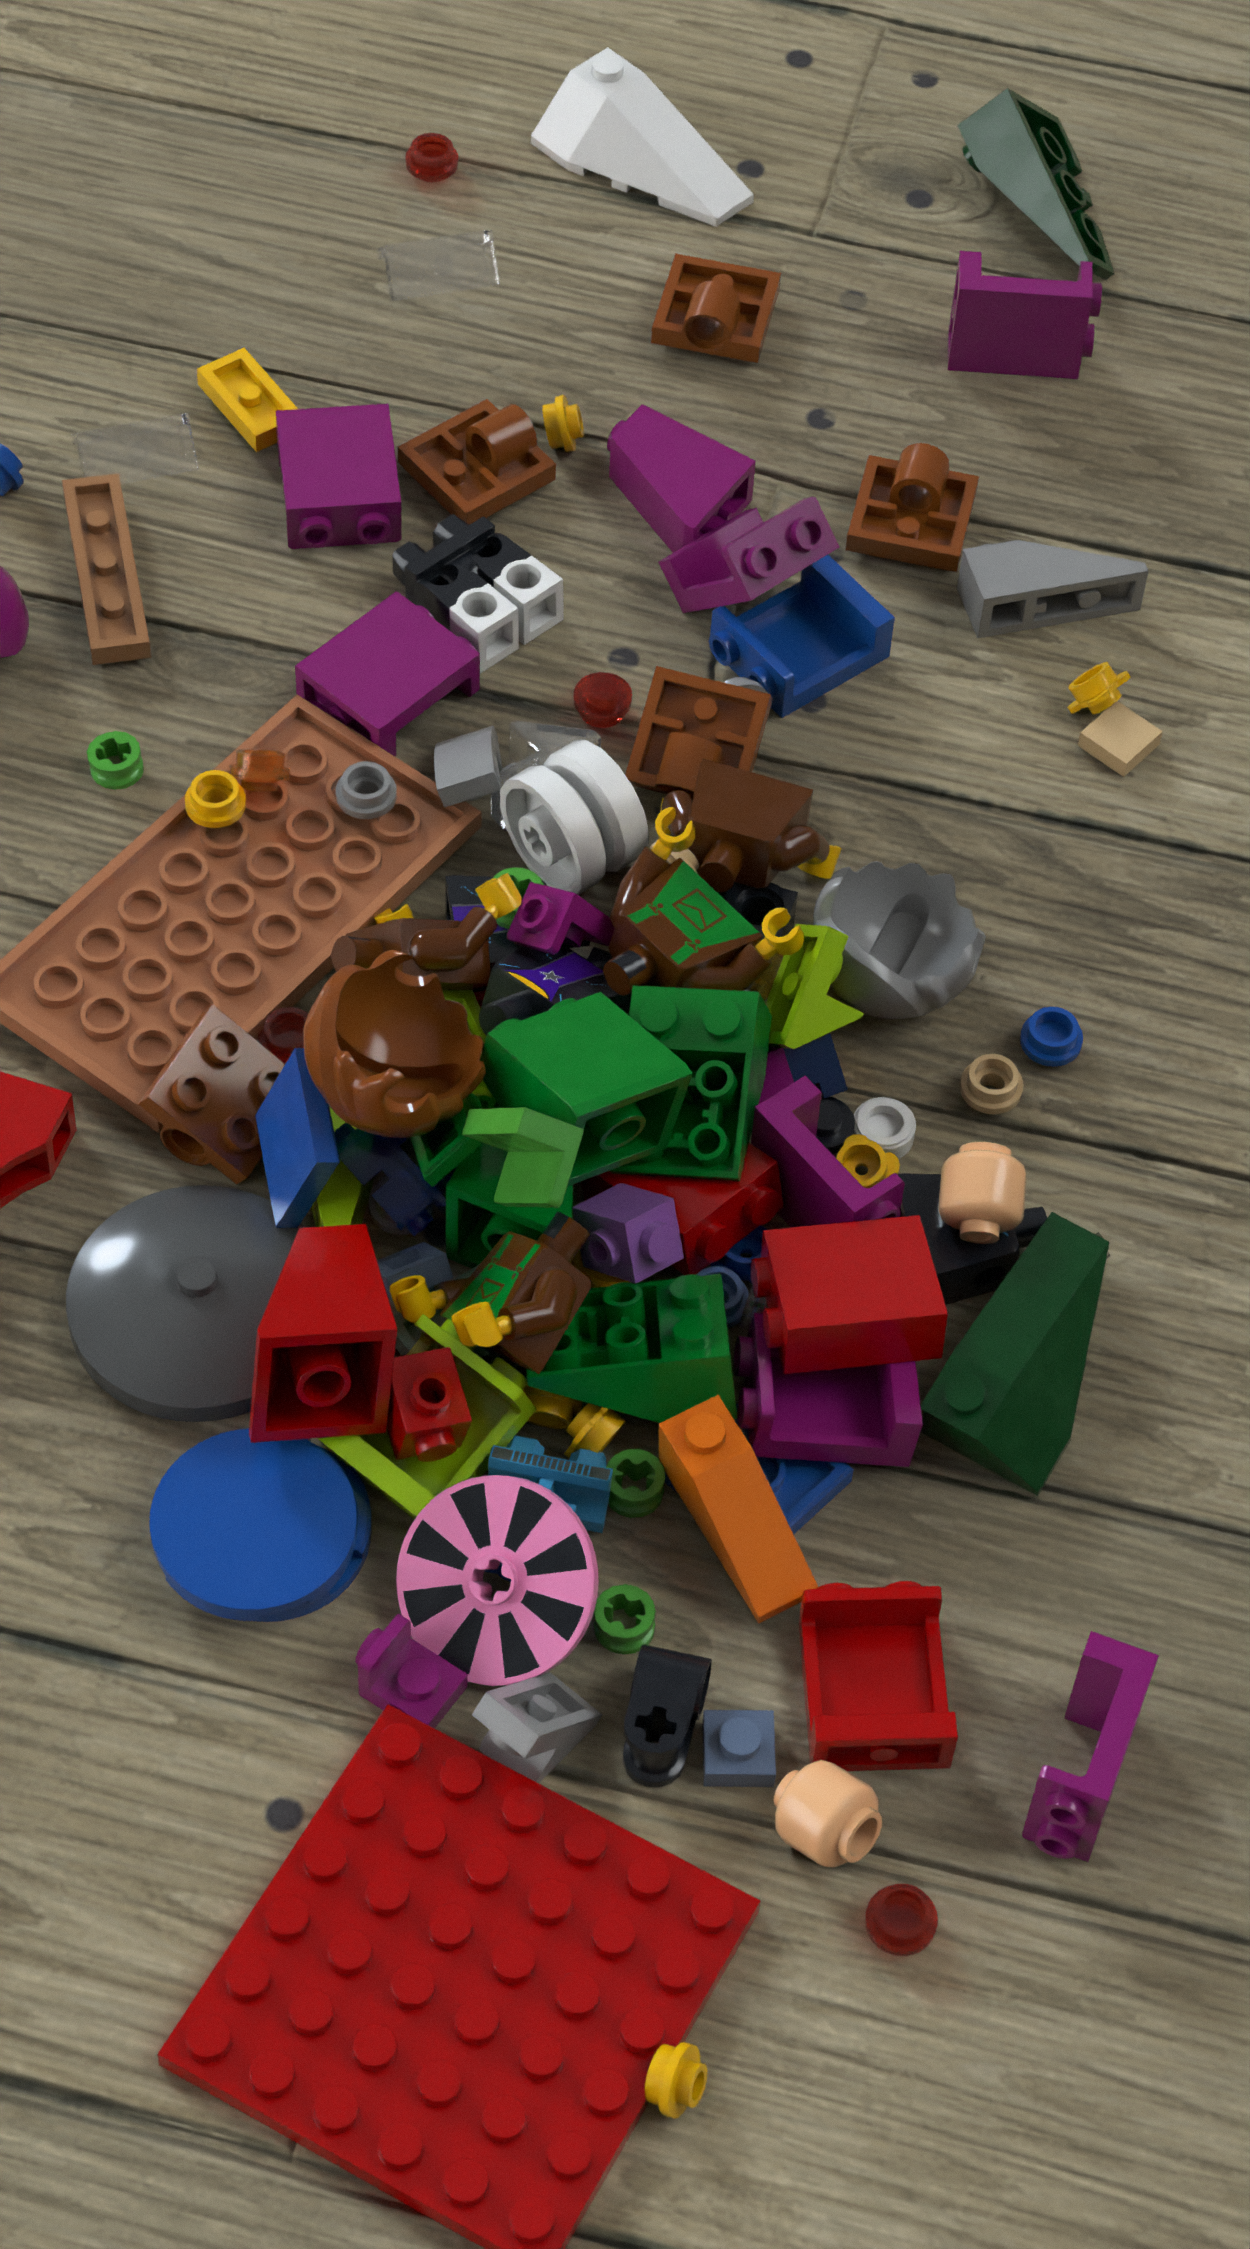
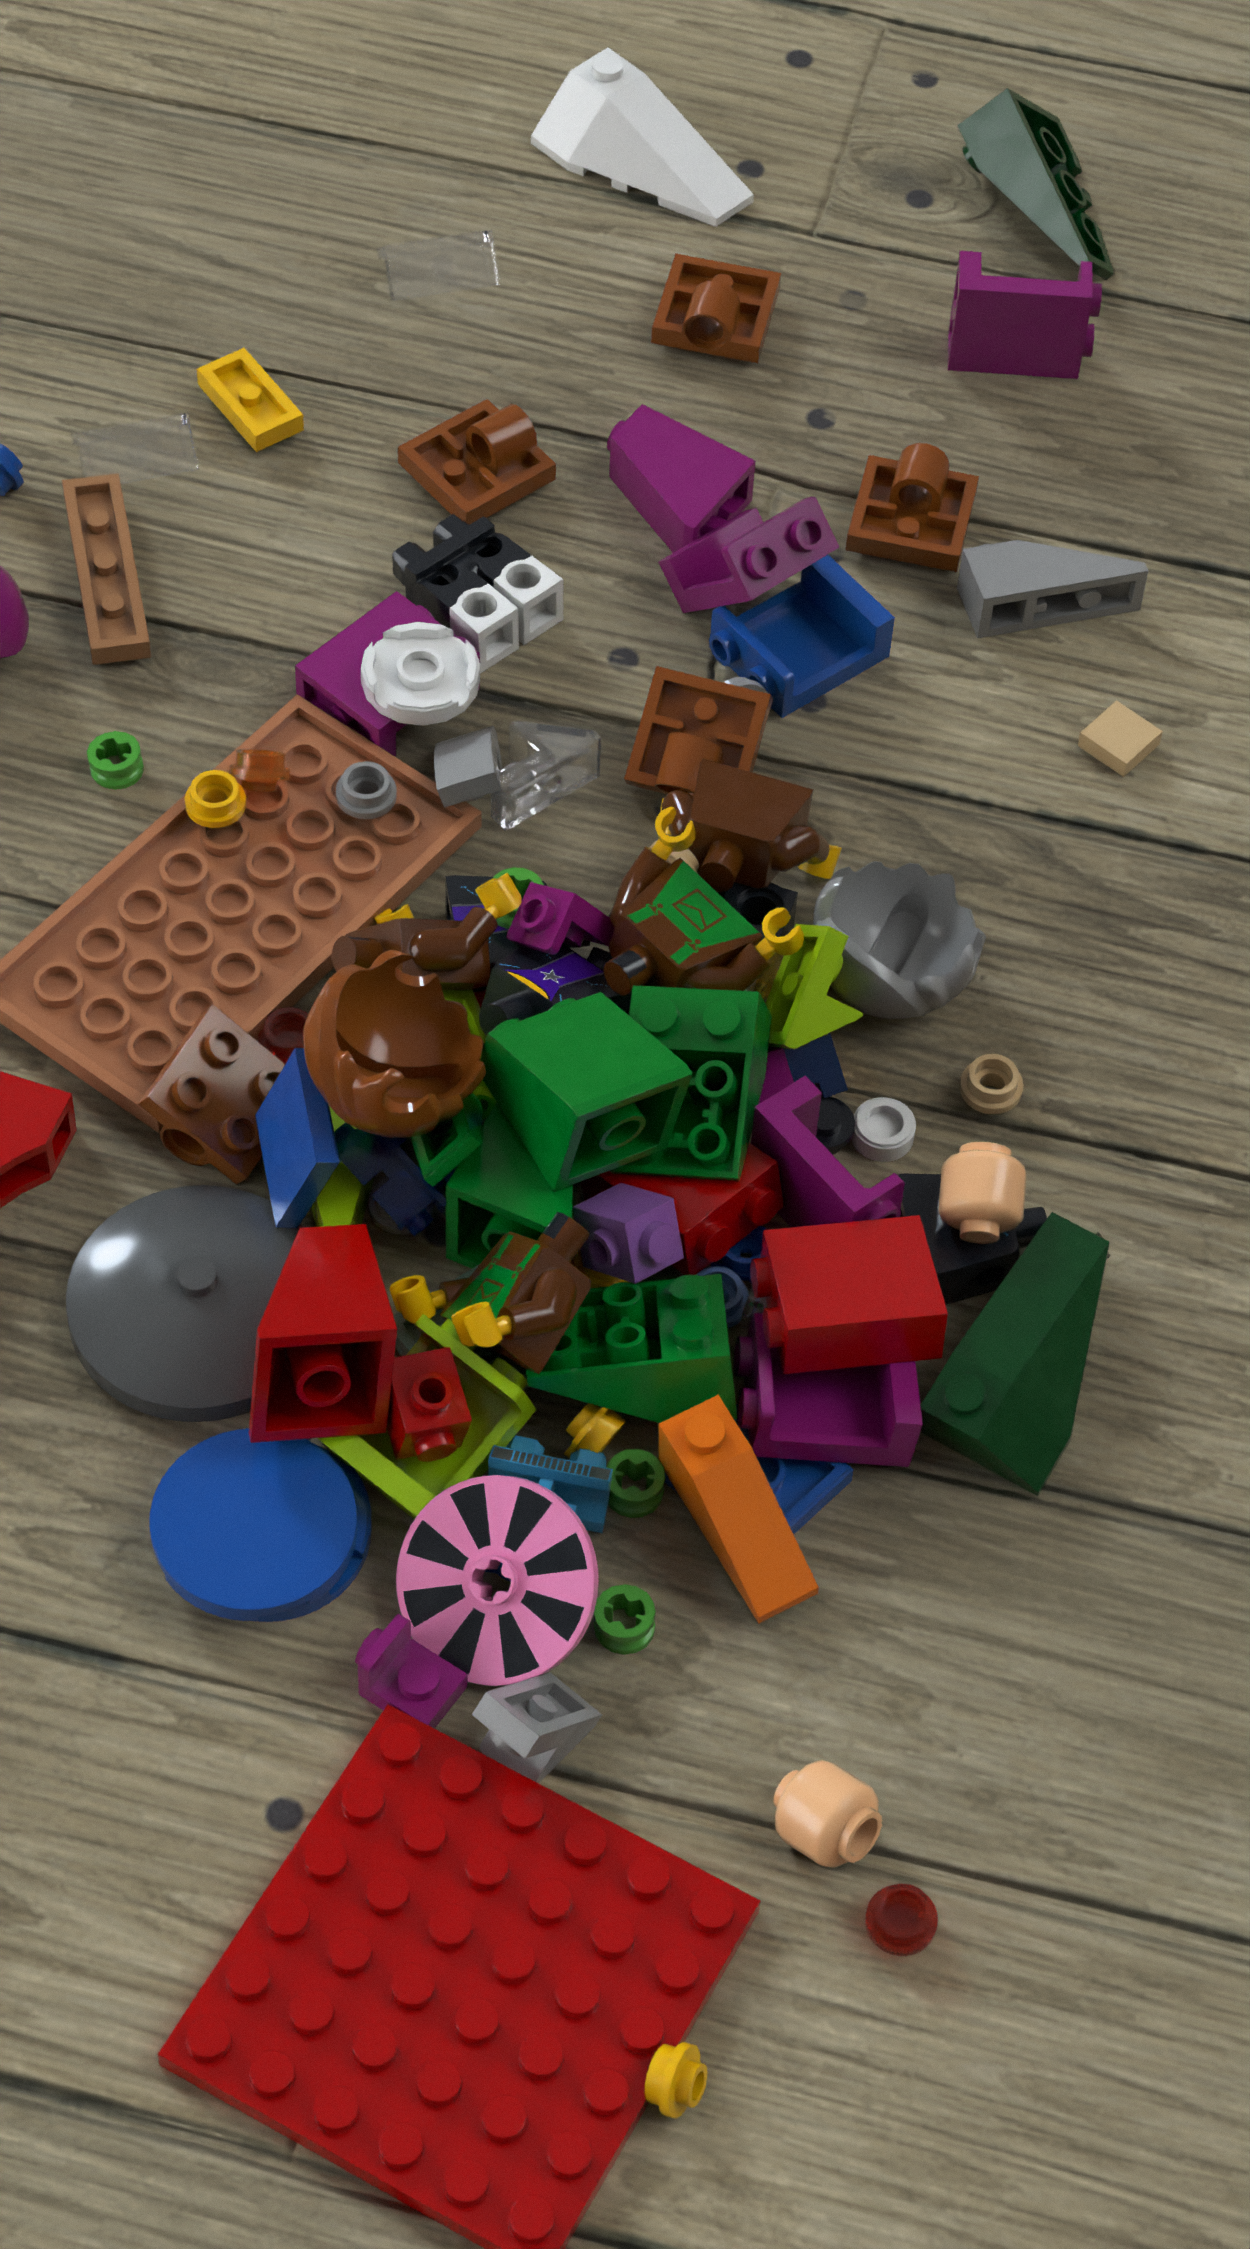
(339, 476): magenta panel -> none
(416, 1260): sand blue plate -> none
(420, 674): none -> white tile
(431, 157): clear red plate -> none
(537, 1157): bright green panel -> none
(552, 1409): yellow plate -> none
(562, 423): yellow plate -> none
(574, 817): white wheel -> none
(602, 699): clear red plate -> none
(663, 1707): black piece -> none
(738, 1748): sand blue plate -> none
(864, 1152): yellow plate -> none
(876, 1677): red panel -> none
(1051, 1037): blue plate -> none
(1097, 688): yellow plate -> none
(1109, 1699): magenta panel -> none

